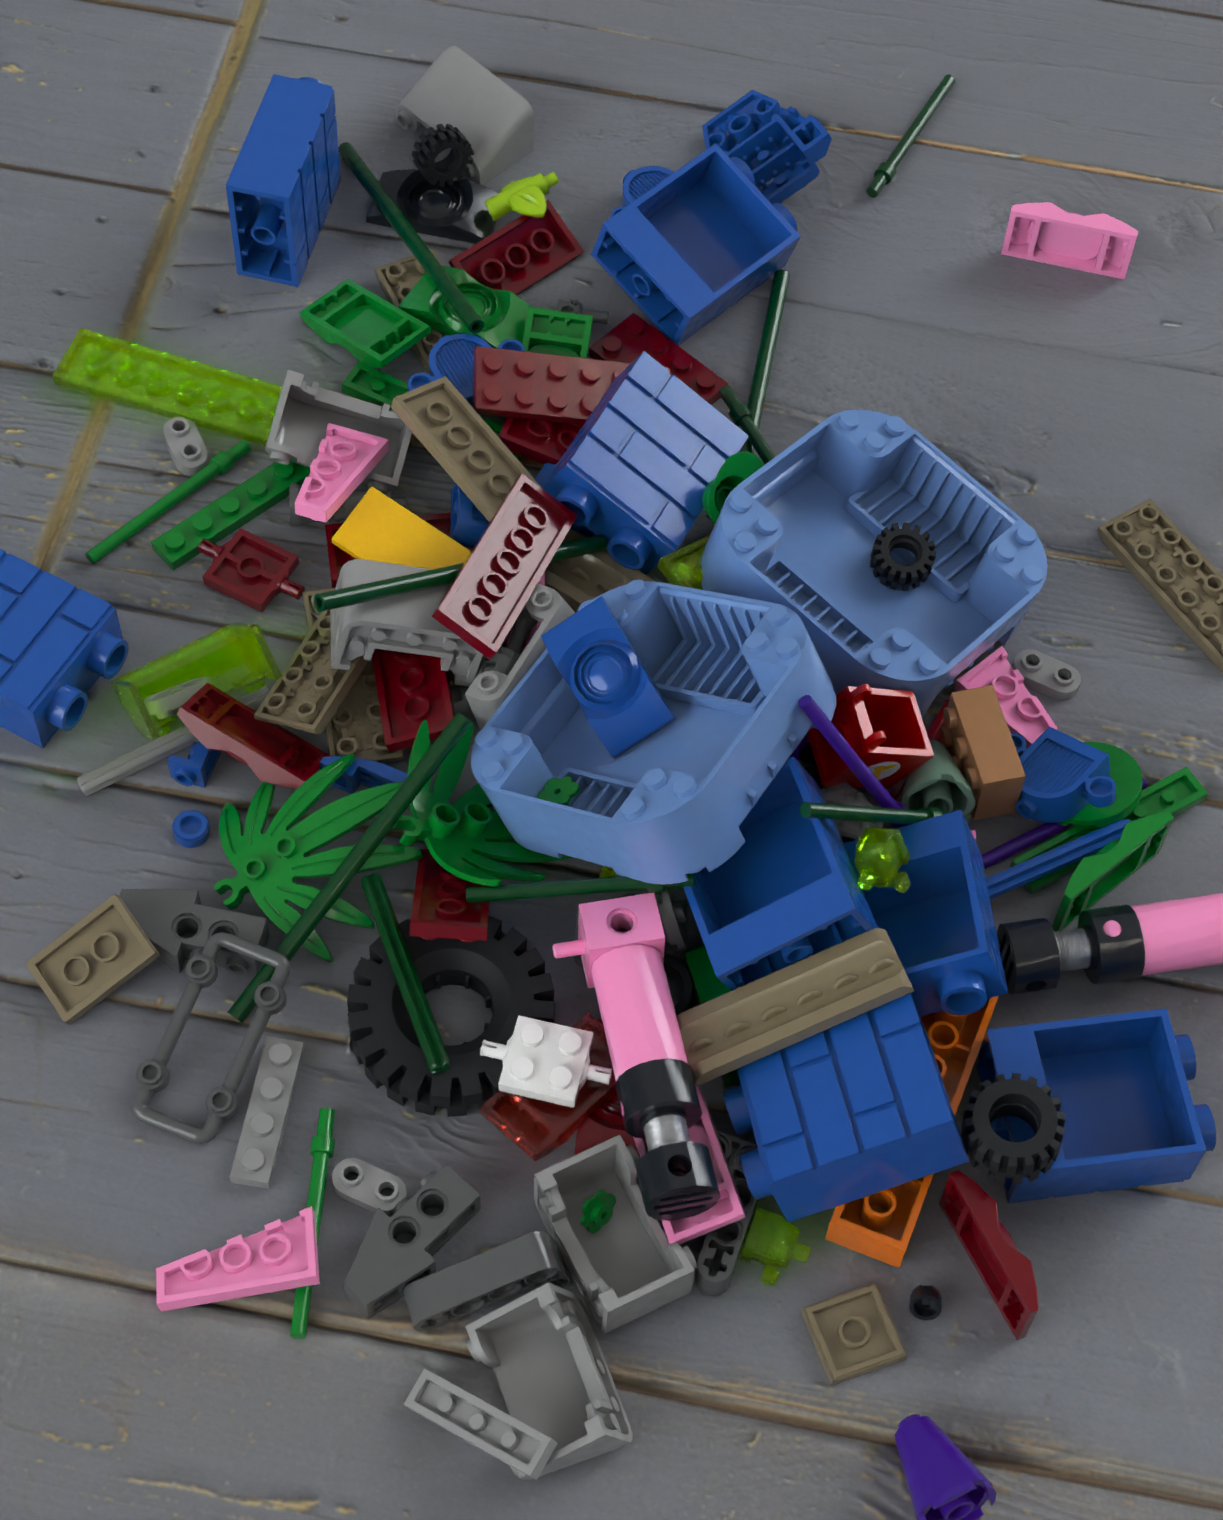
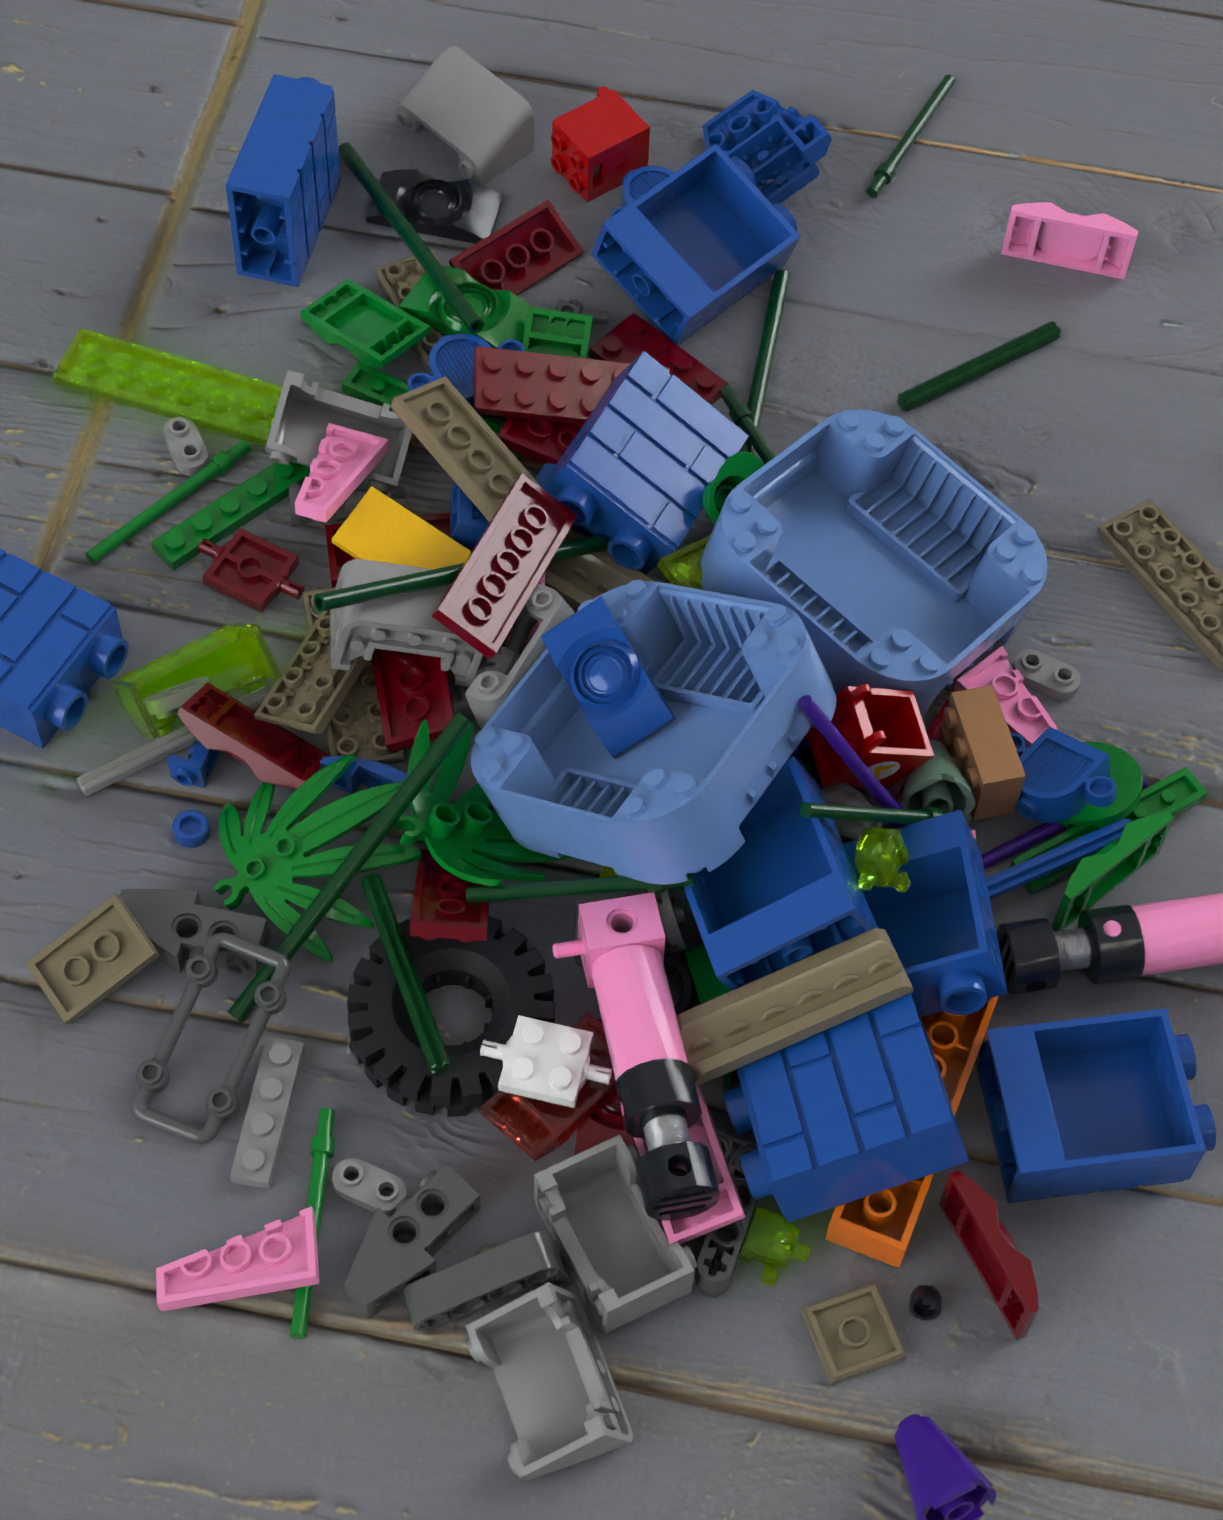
(434, 144): black tyre -> none
(480, 1424): light grey plate -> none
(522, 196): lime plant -> none
(559, 790): green plant -> none
(597, 1211): green plant -> none
(599, 144): none -> red container
(897, 573): black tyre -> none
(978, 366): none -> dark green axle
(1016, 1099): black tyre -> none

